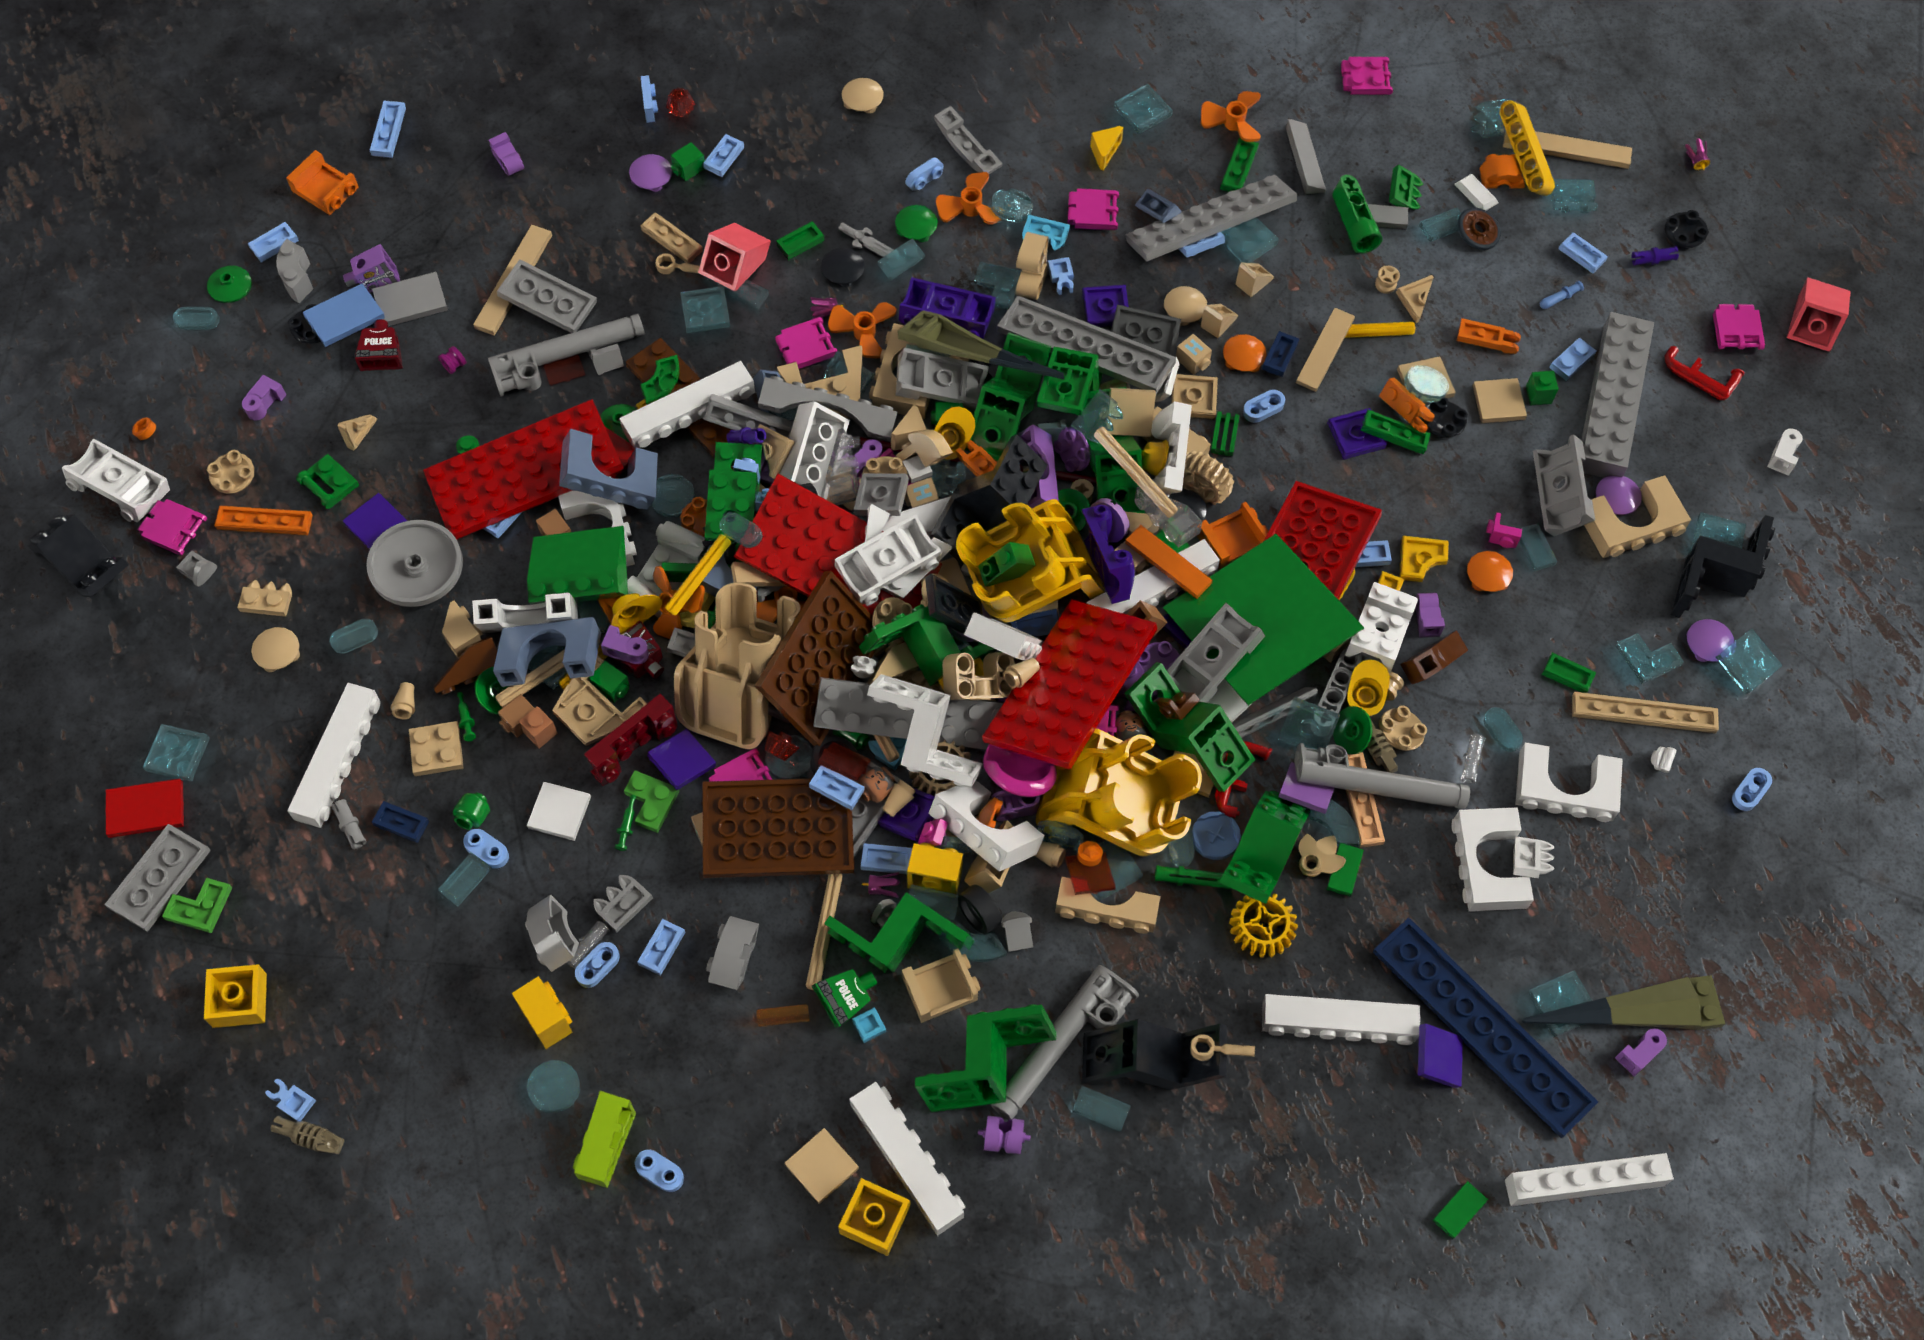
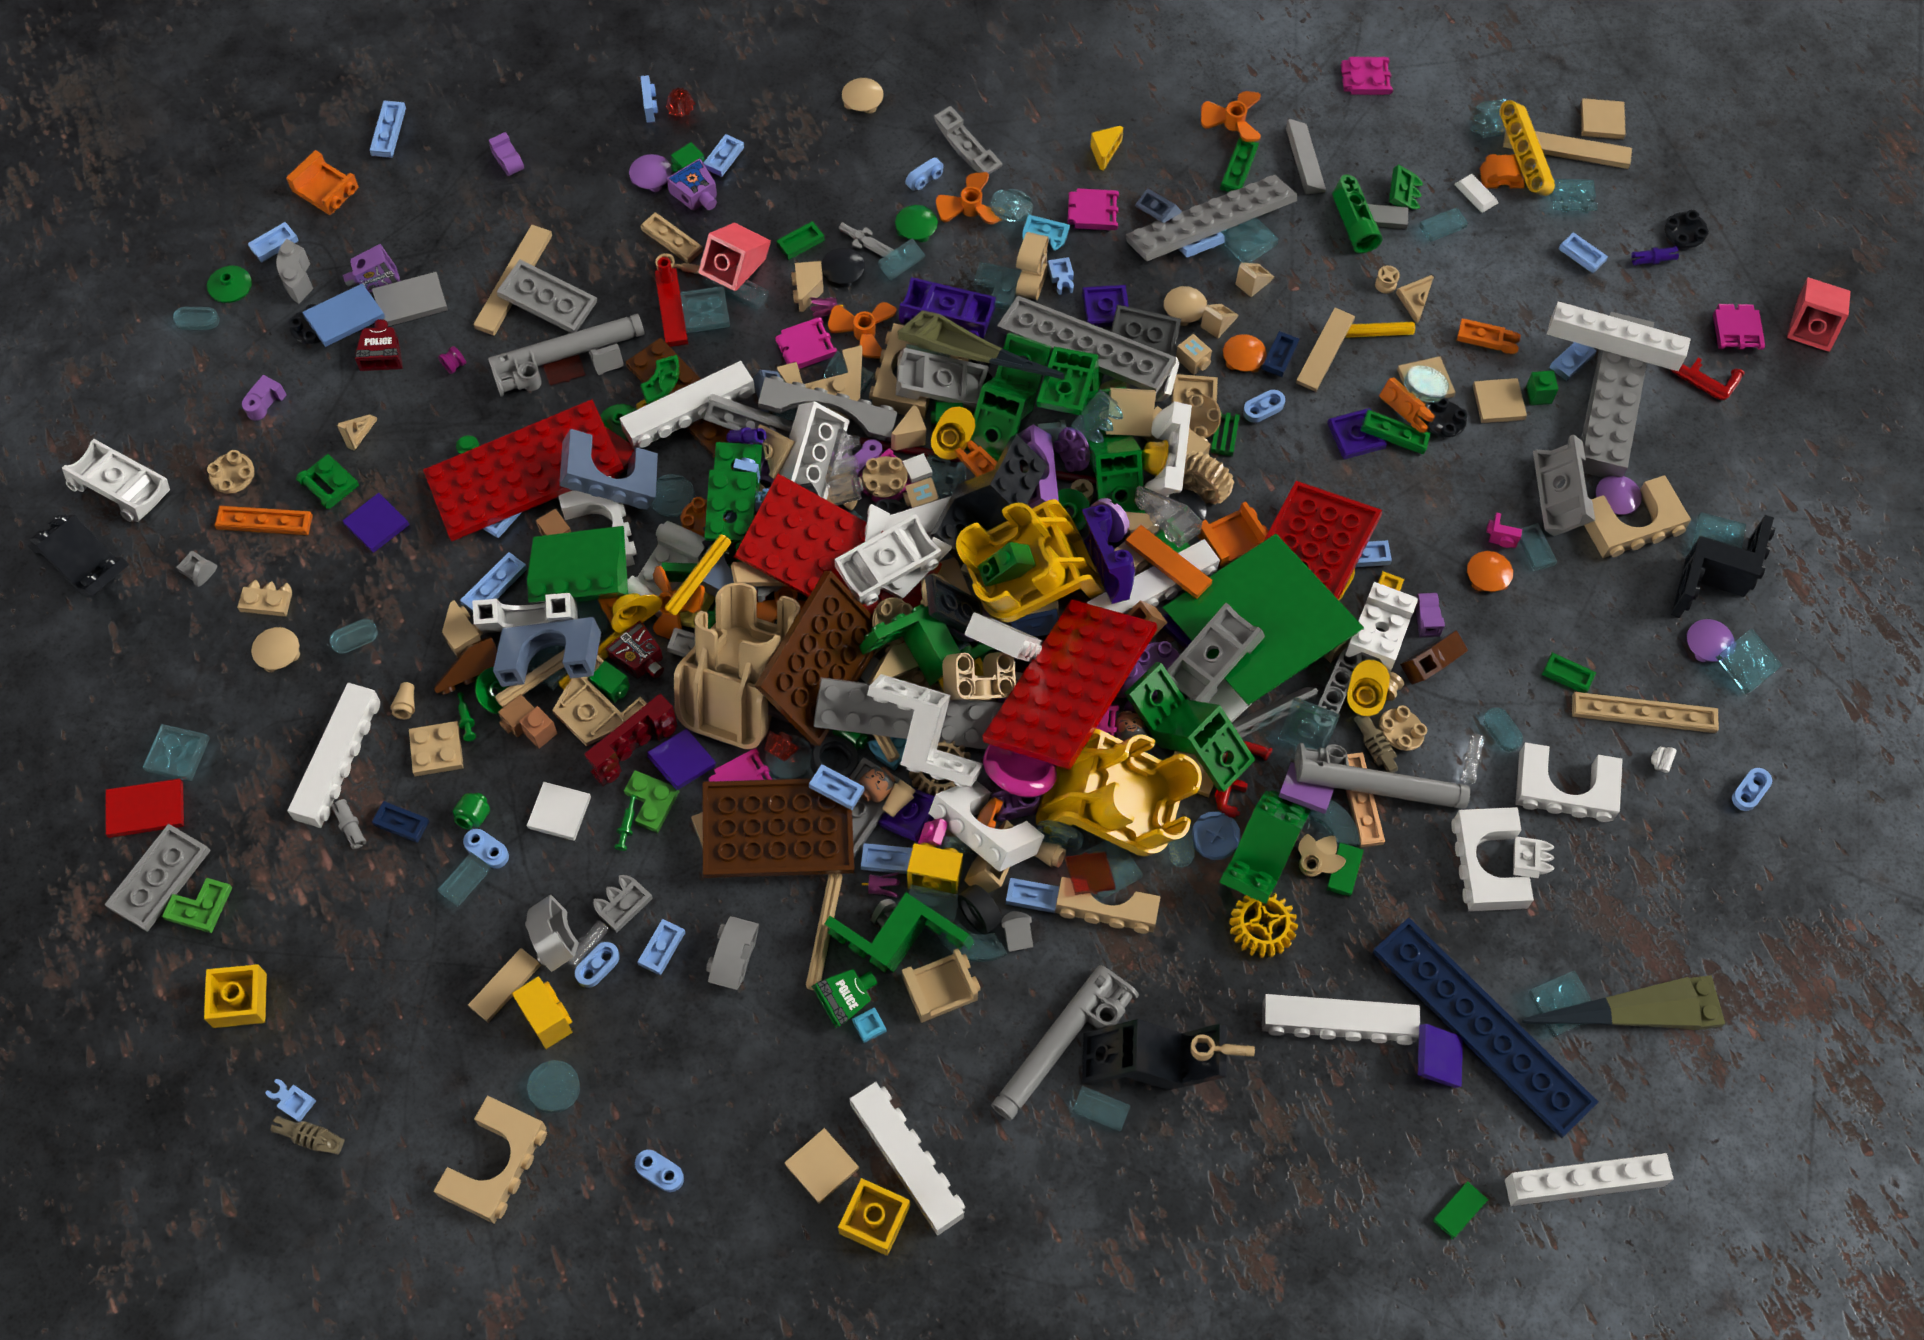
(143, 428): orange tile -> none
(171, 526): dark pink plate -> none
(414, 563): light grey dish -> none
(490, 1196): none -> tan arch
(495, 581): none -> light blue plate
(500, 988): none -> tan tile
(604, 1139): lime wedge -> none
(623, 647): medium lavender leg -> none
(670, 303): none -> red piece
(693, 186): none -> medium lavender torso
(741, 530): clear light blue tile -> none
(782, 1015): clear orange tile -> none
(809, 283): none -> tan slope
(844, 761): clear red piece -> none
(863, 666): white plate -> none
(883, 491): light grey plate -> none
(928, 445): tan brick -> none
(986, 1058): green bracket -> none
(1004, 1135): medium lavender wheel -> none
(1020, 673): tan cone -> none
(1032, 895): none -> light blue plate
(1089, 853): orange tile -> none
(1136, 472): tan axle -> none
(1143, 108): clear light blue plate -> none
(1162, 874): green pin -> none
(1177, 706): reddish brown bracket -> none
(1204, 414): none -> tan dish
(1353, 730): green dish -> none
(1420, 555): yellow tile -> none
(1490, 226): reddish brown wheel -> none
(1566, 292): medium blue piece -> none
(1602, 118): none -> tan tile
(1618, 336): none -> white brick
(1648, 664): clear light blue plate -> none
(1648, 1047): medium lavender leg -> none
(1700, 160): flat silver piece -> none
(1782, 456): white leg -> none

